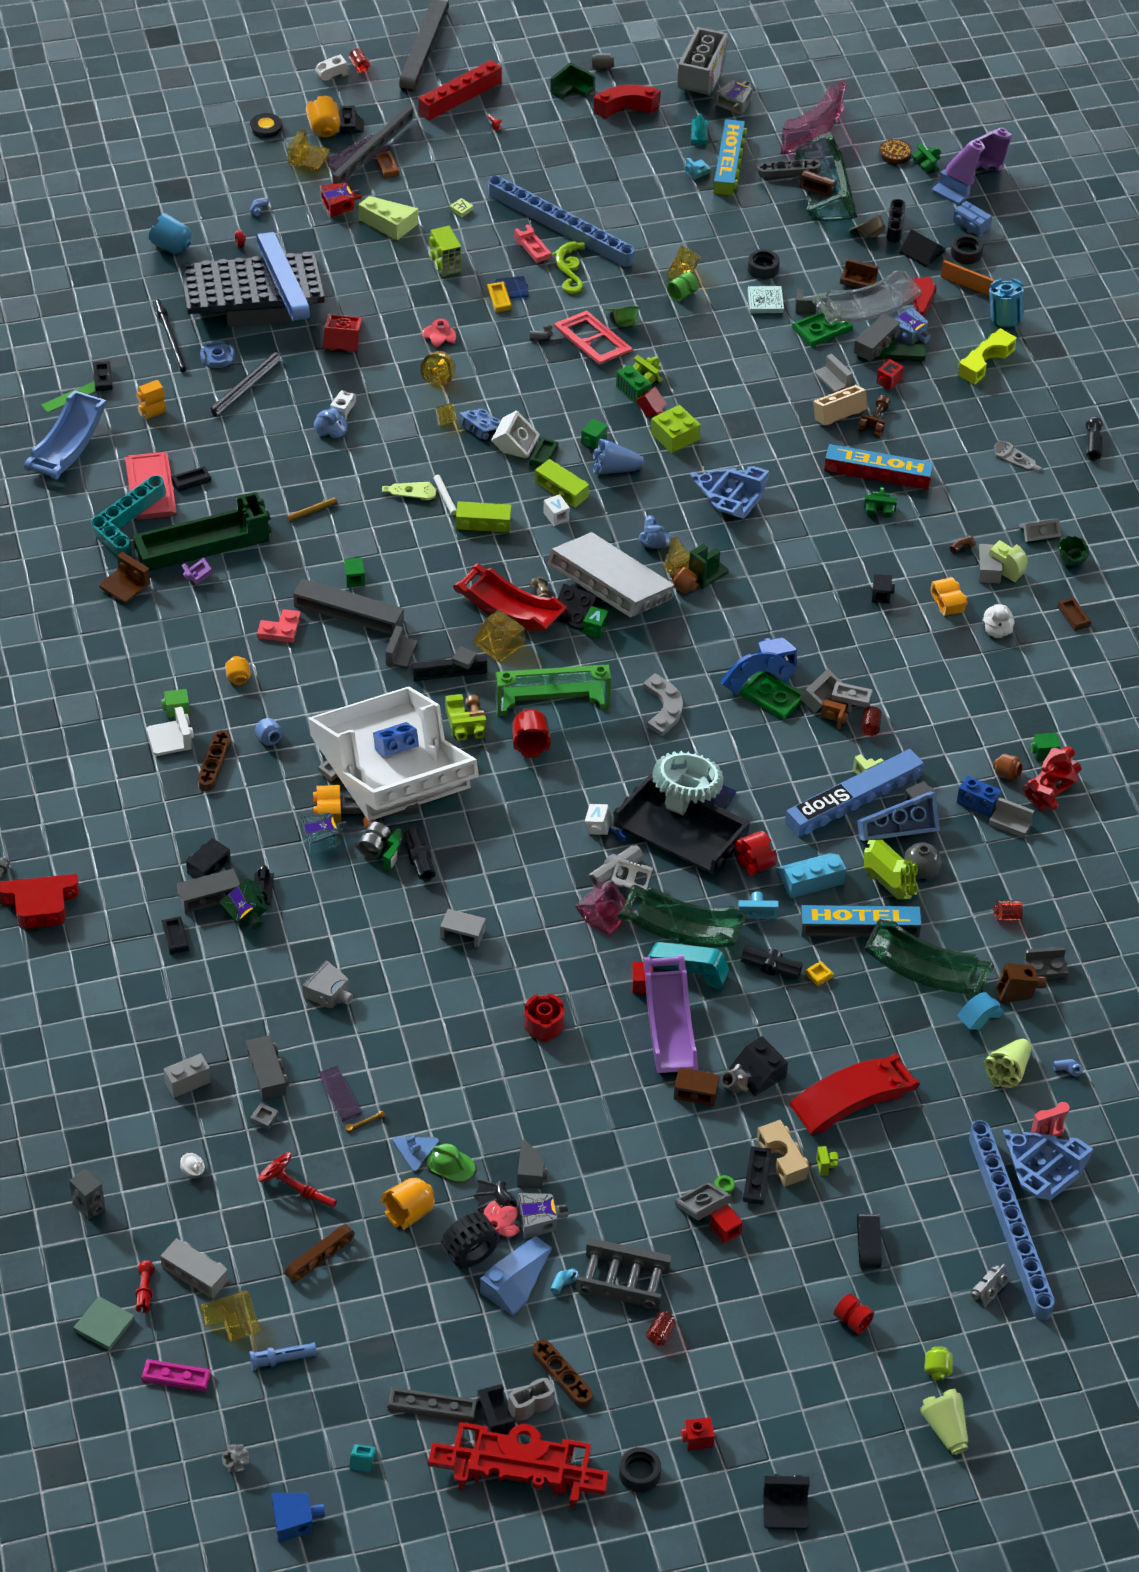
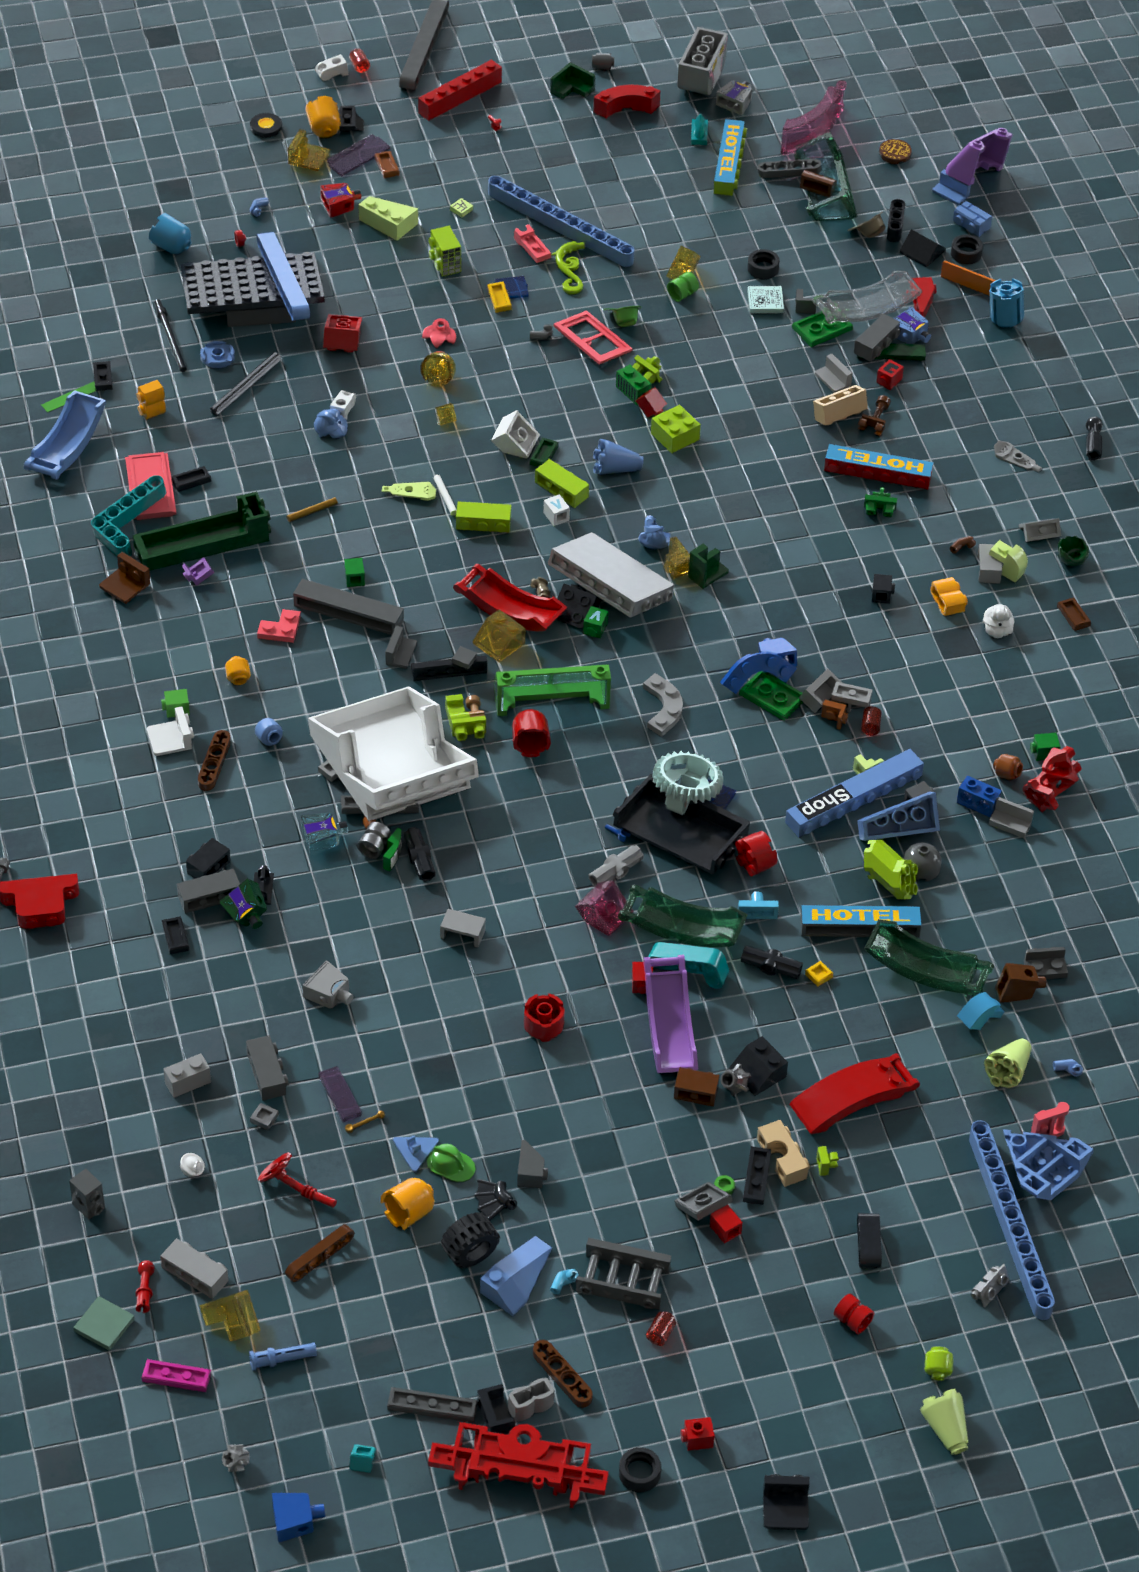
(328, 801): light orange brick -> none
(373, 145): dark grey tile -> none
(395, 739): blue brick -> none
(479, 422): medium blue hinge -> none
(503, 1219): coral plate -> none
(539, 1213): light grey torso -> none
(593, 433): green brick -> none
(598, 819): white brick -> none
(633, 869): white piece -> none
(685, 580): dark orange head -> none
(696, 169): medium azure bracket -> none
(733, 490): medium blue wedge -> none
(812, 874): medium azure slope -> none
(859, 274): reddish brown bracket -> none
(929, 156): green hips -> none
(998, 345): neon yellow arch -> none
(1008, 910): clear red brick -> none

